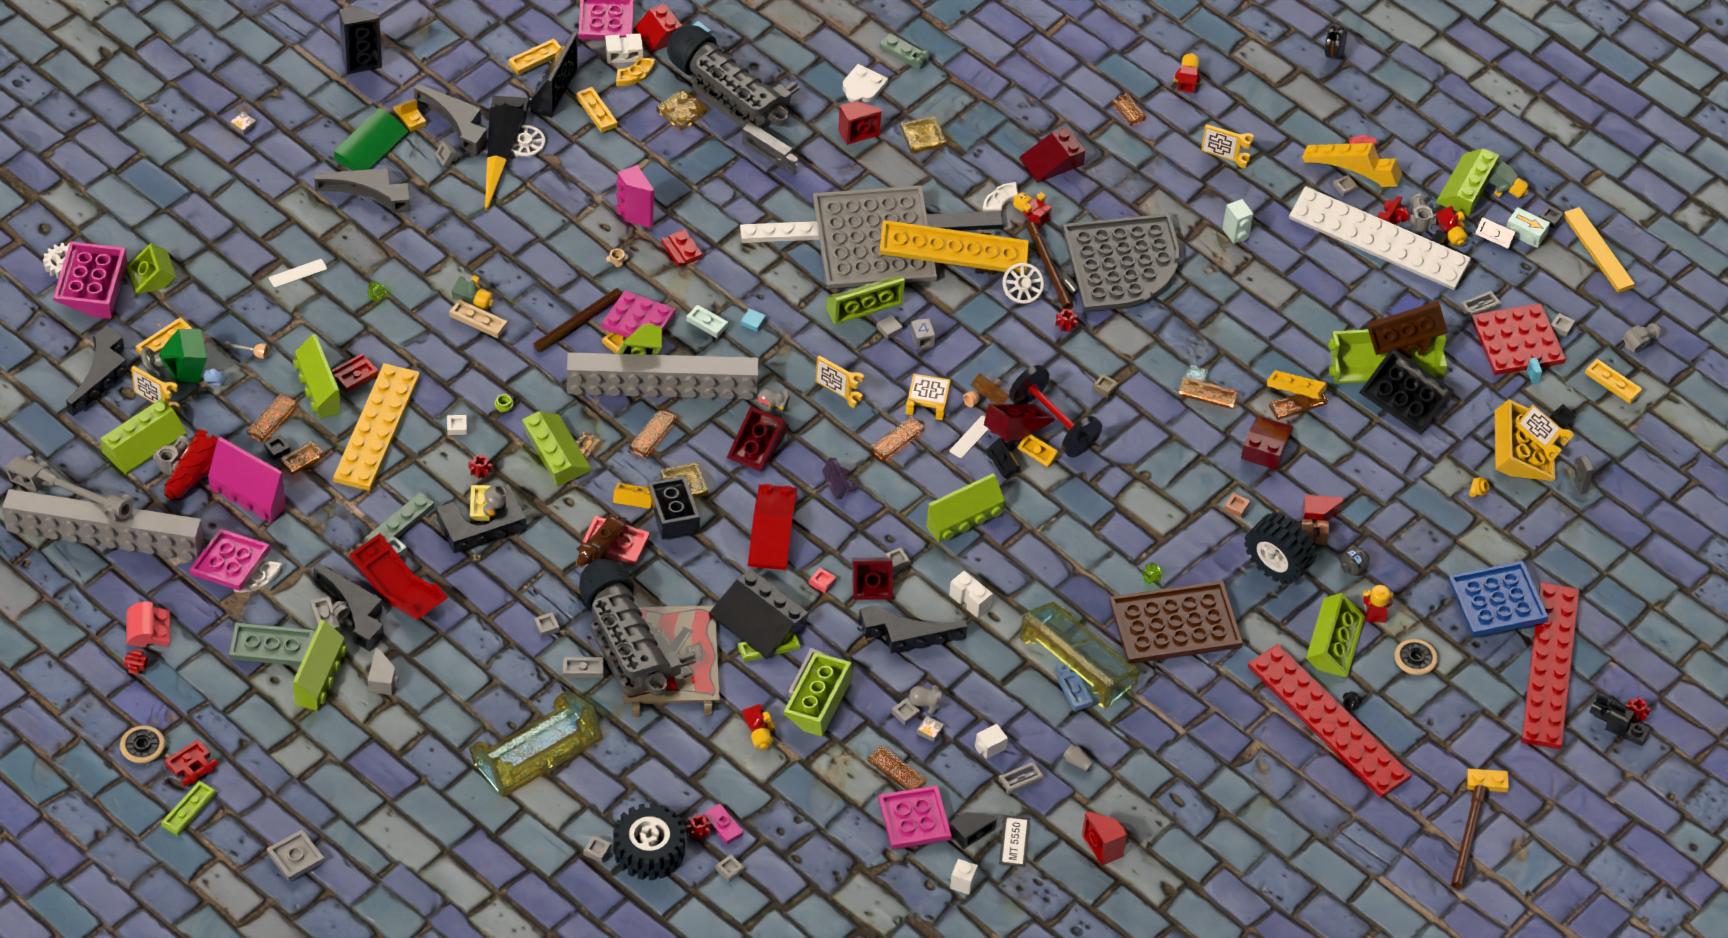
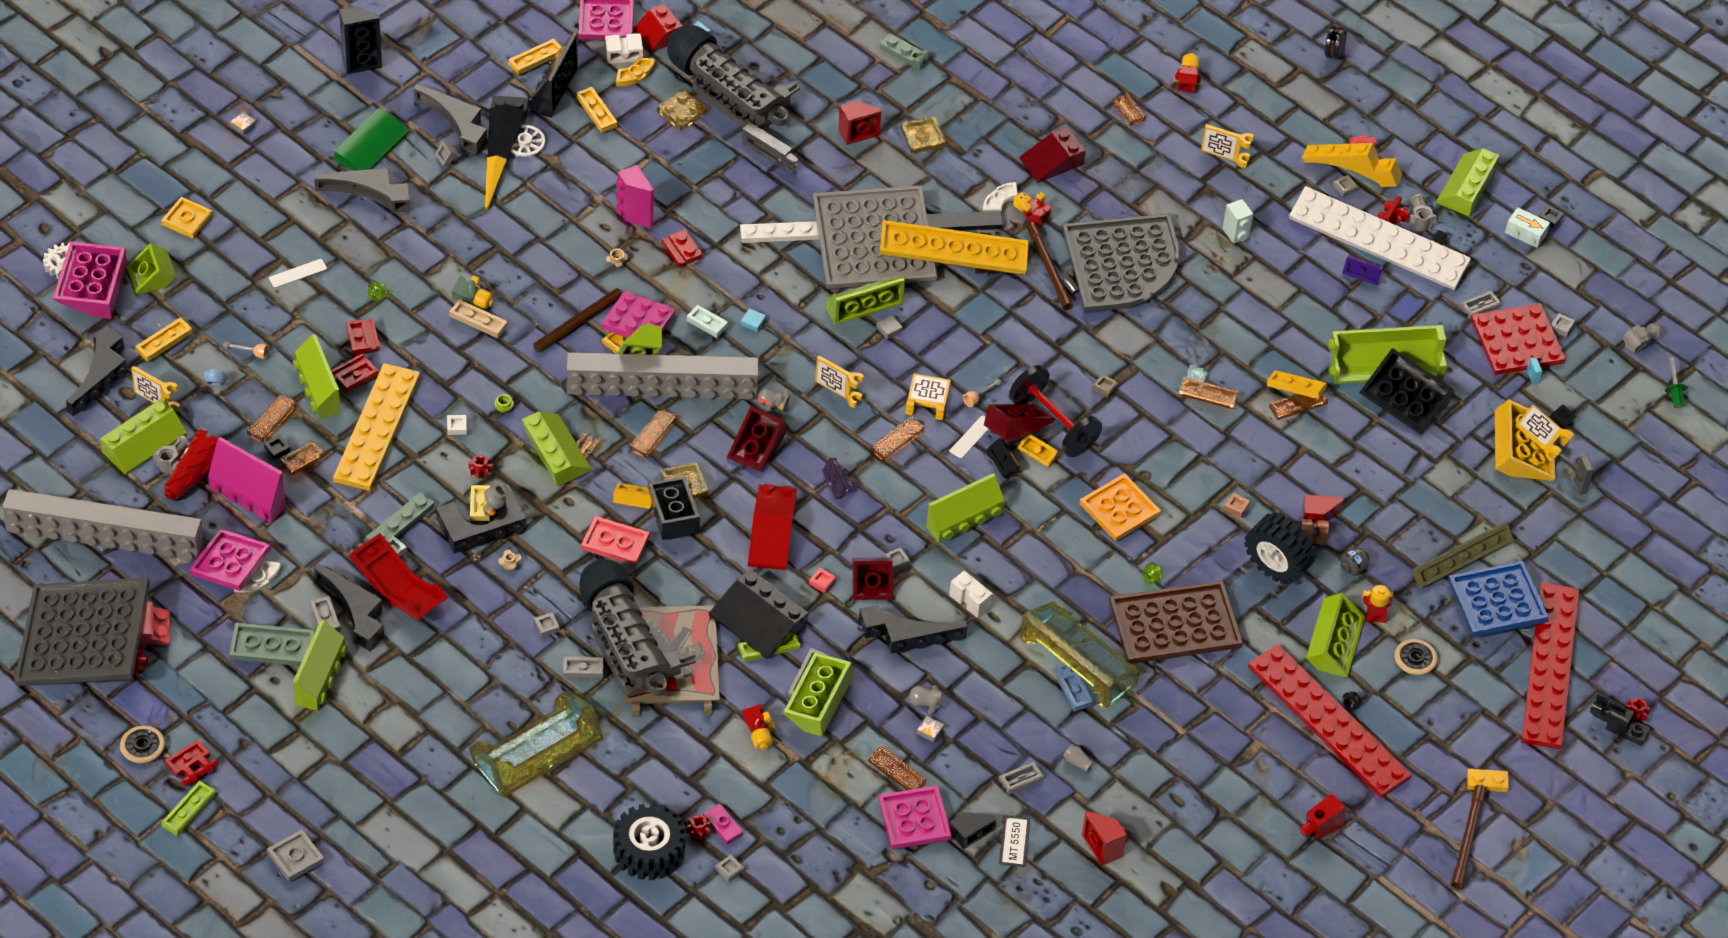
(34, 476): light grey bar -> none
(82, 631): none -> dark grey plate
(182, 355): green piece -> none
(187, 217): none -> yellow tile
(340, 610): light grey plate -> none
(362, 336): none -> plate
(382, 675): light grey slope -> none
(410, 115): yellow slope -> none
(509, 564): none -> tan plate
(597, 848): light grey plate -> none
(602, 540): reddish brown animal -> none
(863, 84): white plate -> none
(905, 711): light grey tile -> none
(922, 334): light grey brick -> none
(963, 876): white brick -> none
(989, 389): clear orange tile -> none
(991, 741): white brick -> none
(1022, 283): white wheel -> none
(1066, 320): red gear -> none
(1120, 507): none -> light orange plate
(1266, 442): dark red slope -> none
(1324, 818): none -> red torso
(1362, 269): none -> dark purple tile
(1408, 330): reddish brown plate -> none
(1448, 223): piece -> none
(1462, 555): none -> olive plate
(1479, 487): yellow plate -> none
(1495, 232): plate -> none
(1507, 180): sand green piece -> none
(1598, 250): yellow tile -> none
(1613, 381): yellow plate -> none
(1676, 389): none -> green piece

